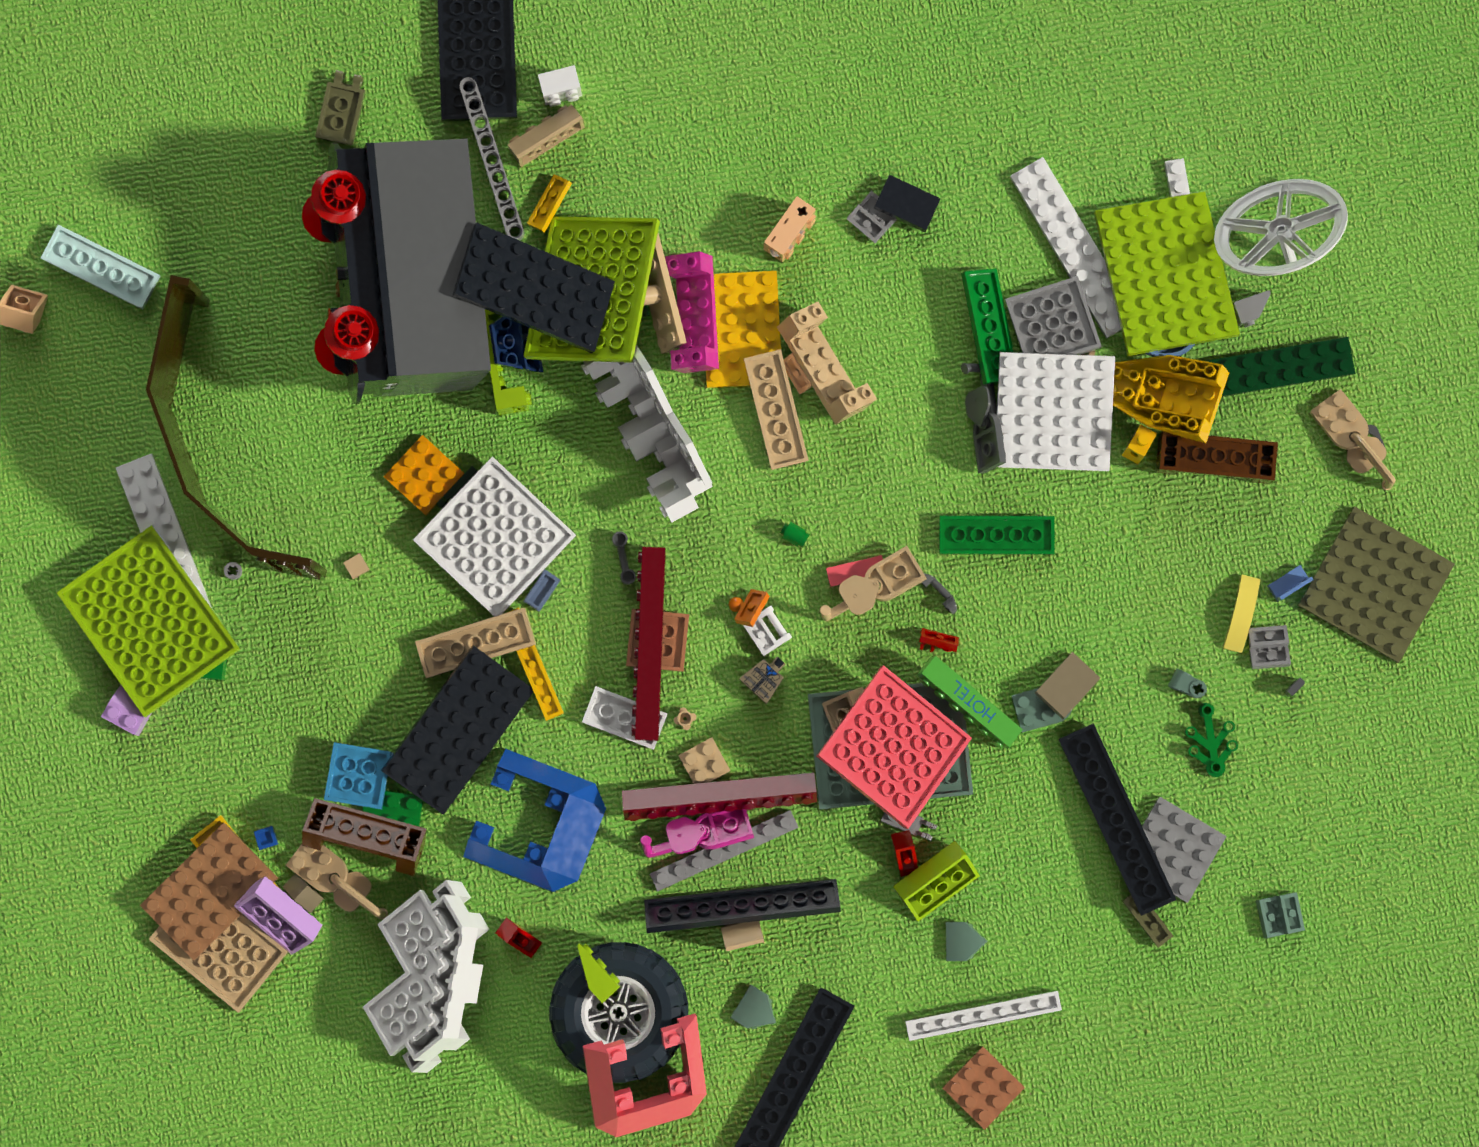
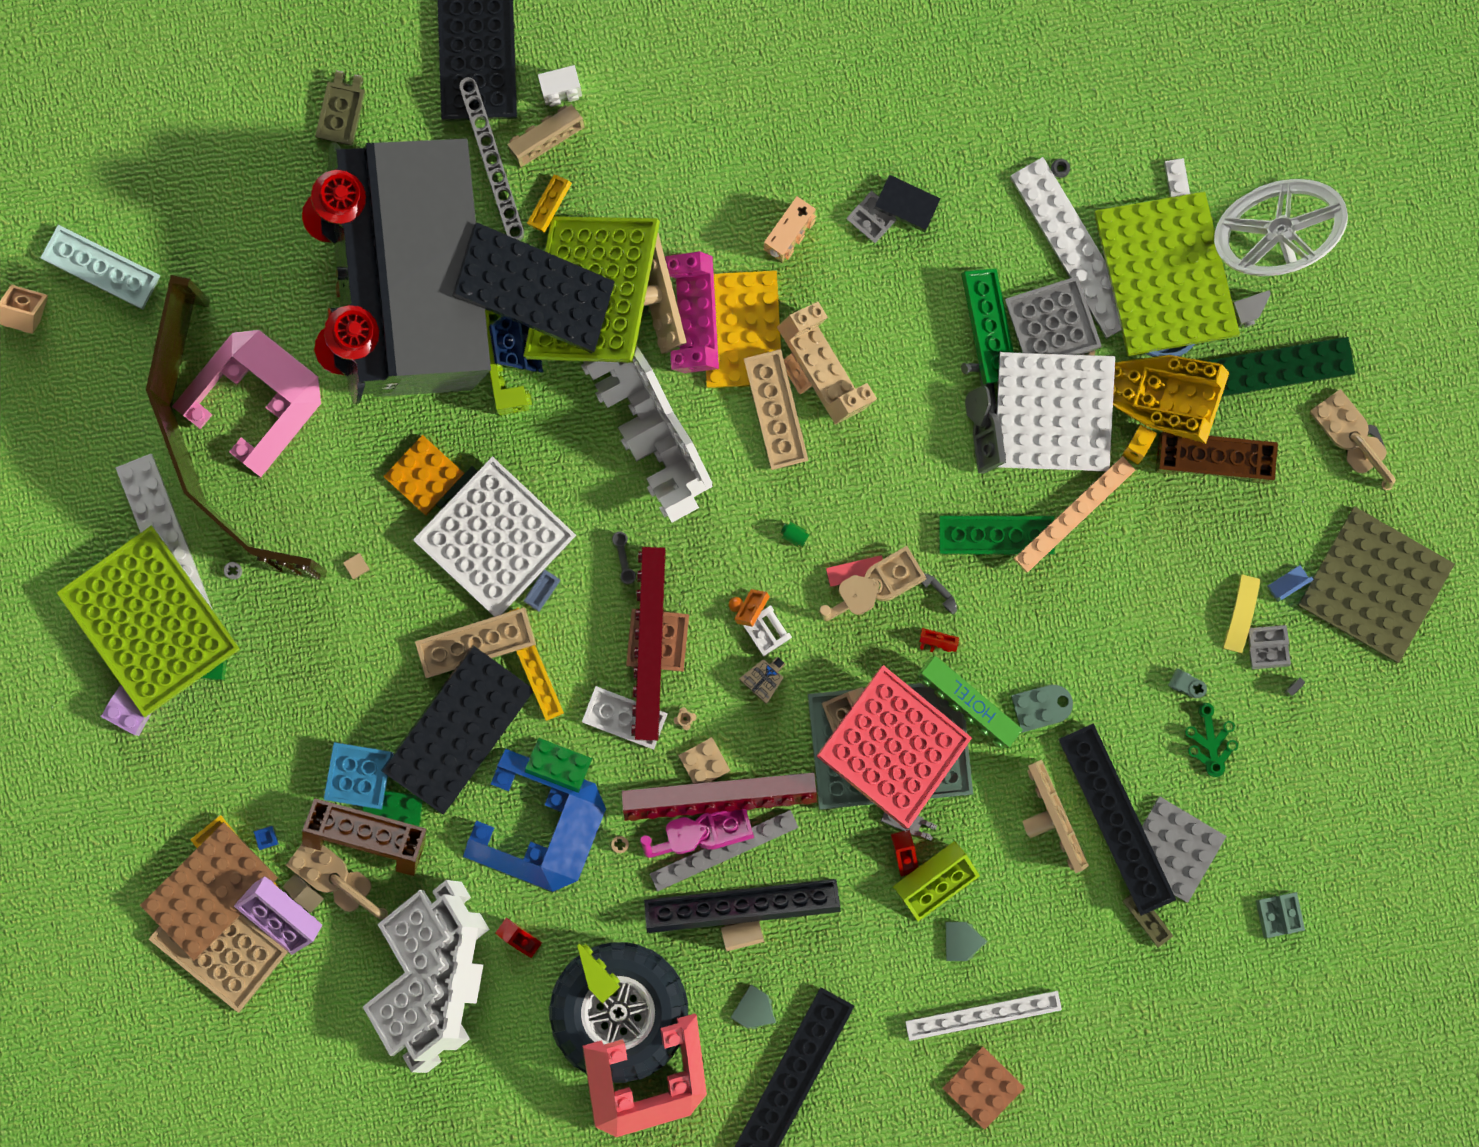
(293, 404): none -> bright pink slope
(558, 765): none -> green plate
(624, 840): none -> tan bush
(1053, 818): none -> tan plate
(1060, 162): none -> dark grey plate
(1067, 685): dark tan tile -> none
(1074, 514): none -> light nougat plate

